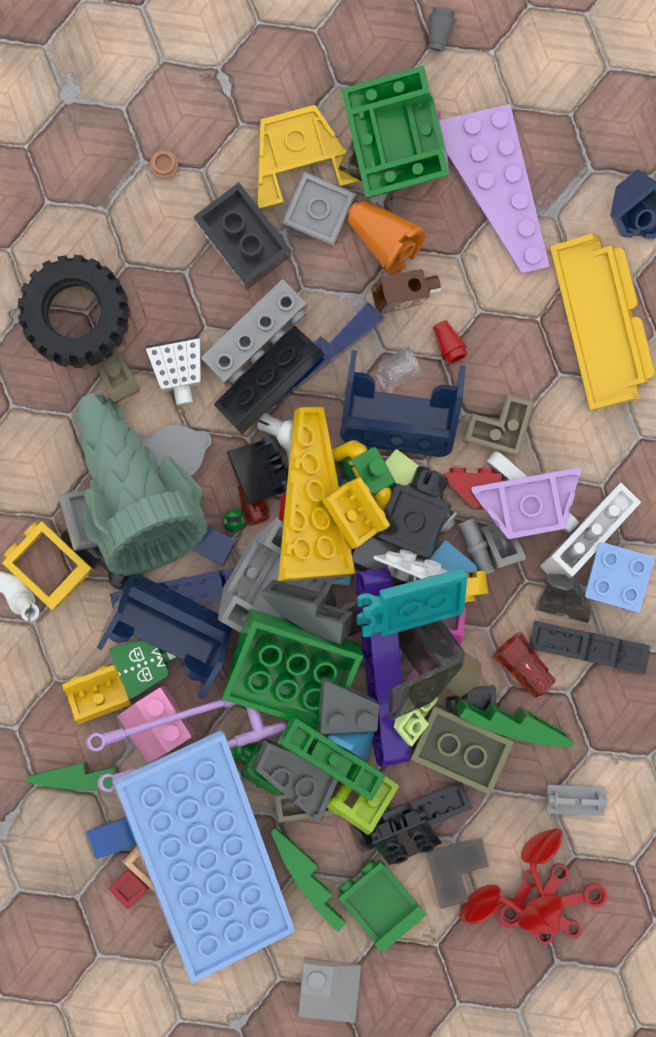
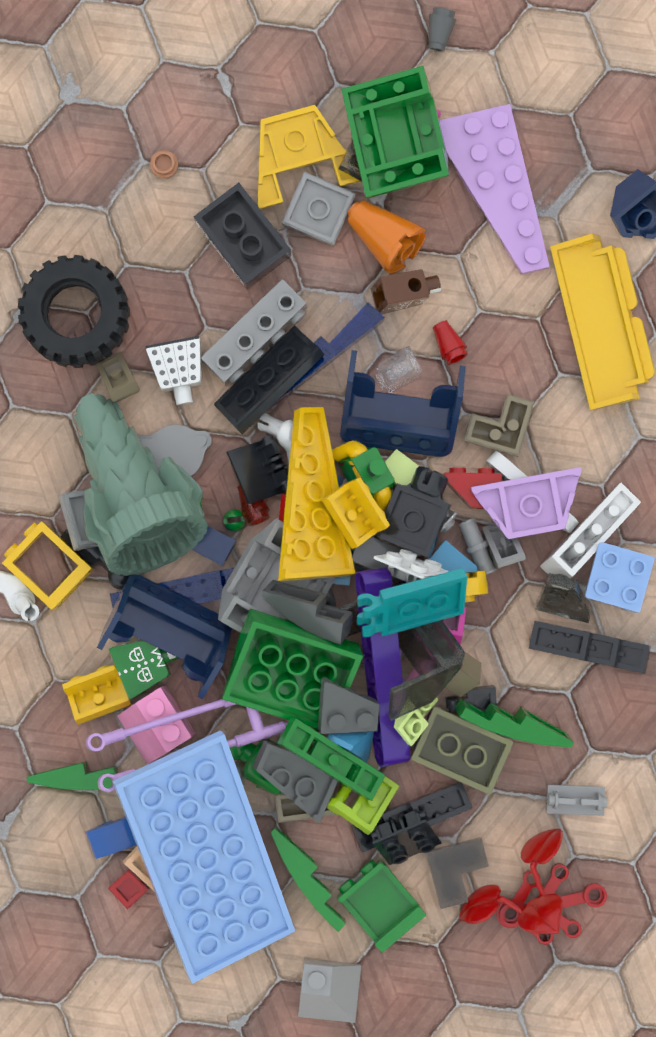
(524, 665): clear red plant -> none

